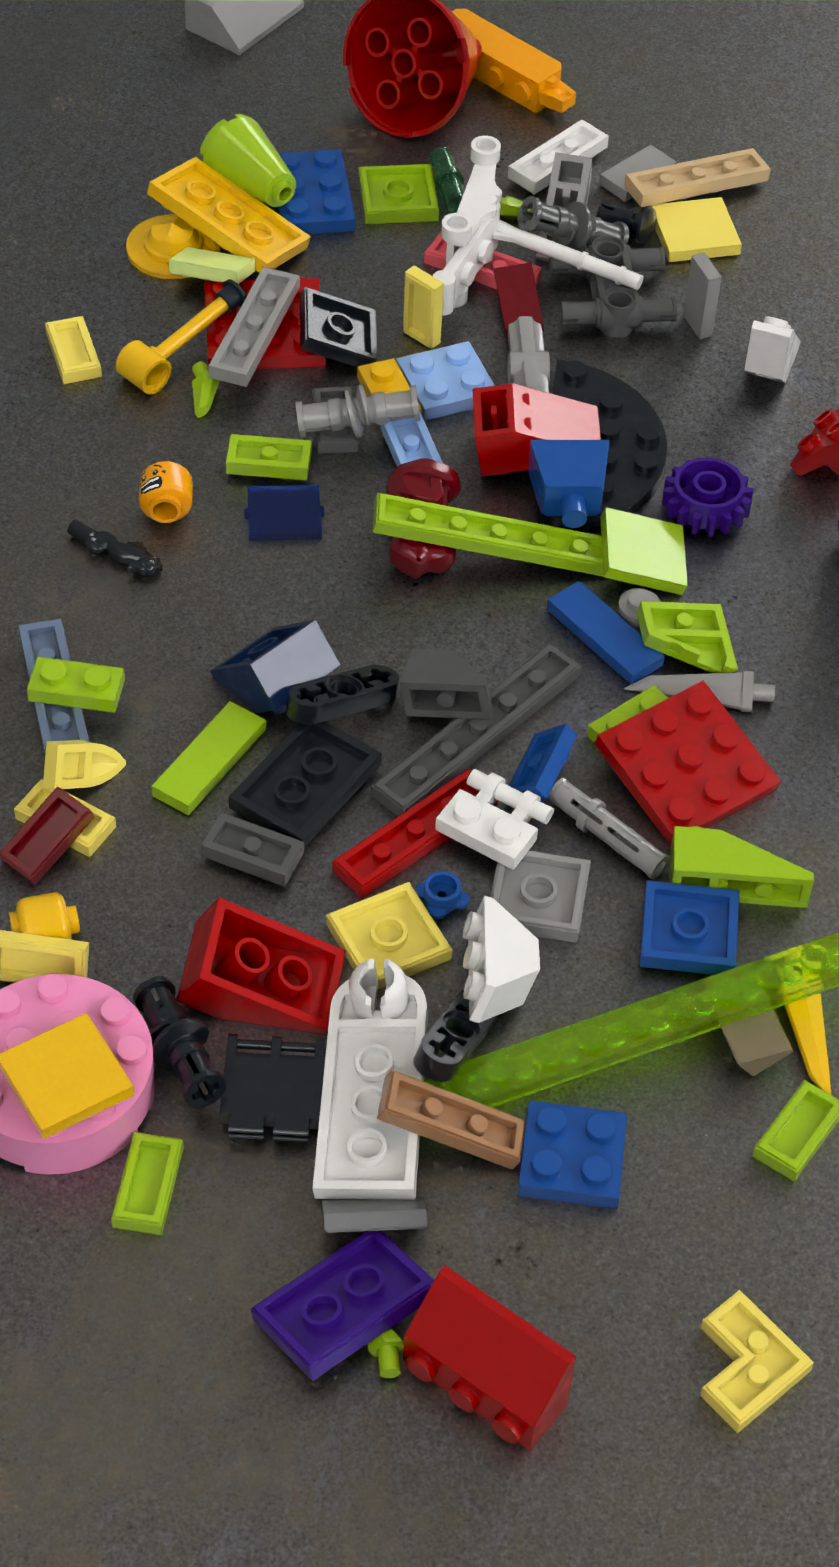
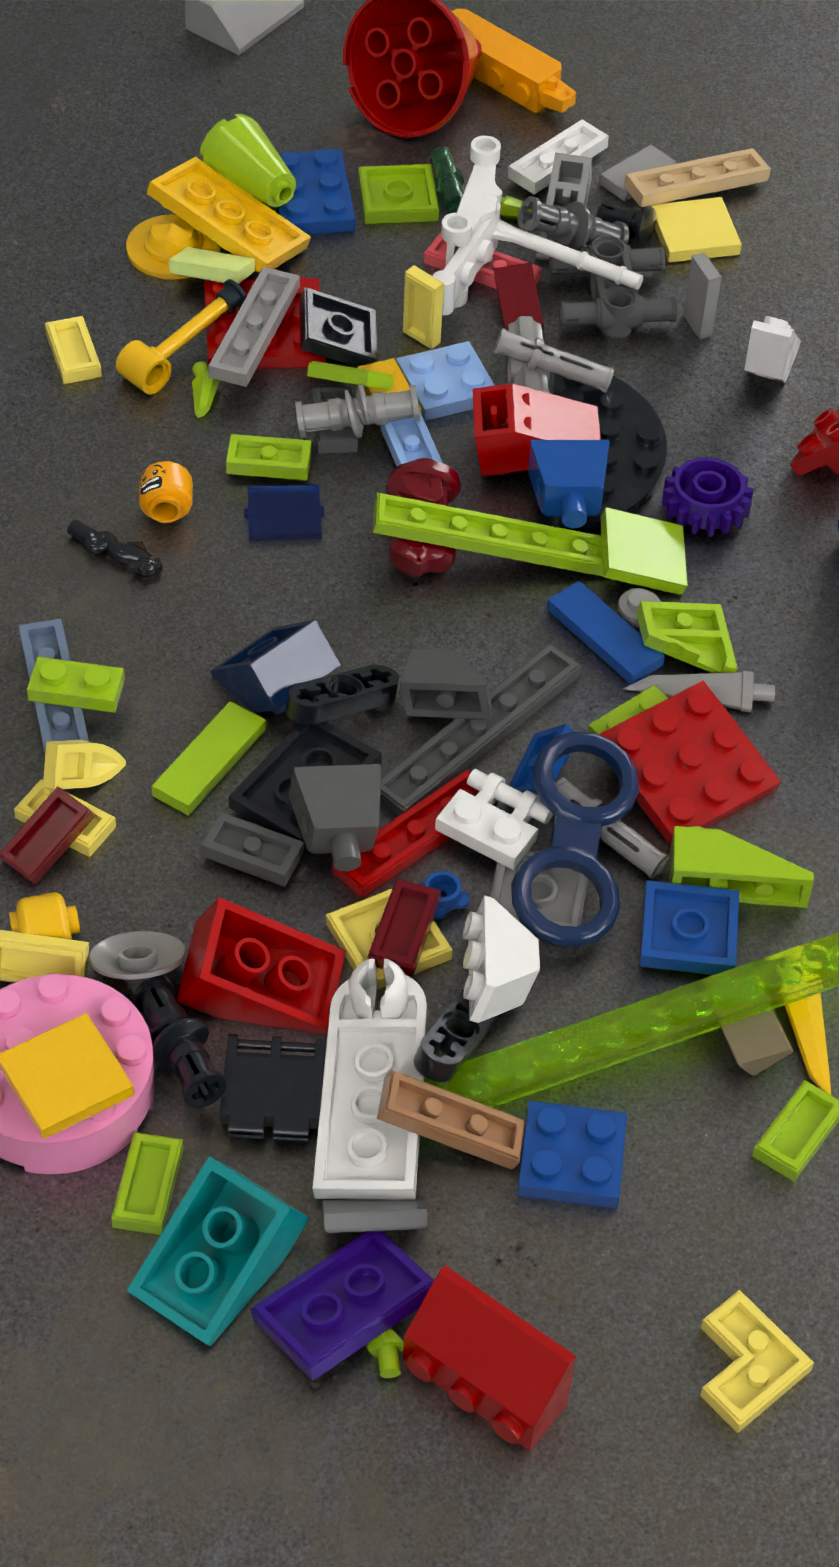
(137, 955): none -> light grey dish
(216, 1251): none -> teal slope
(337, 810): none -> dark grey torso
(350, 375): none -> lime tile
(405, 925): none -> dark red tile
(559, 362): none -> light grey pin
(575, 840): none -> dark blue bar

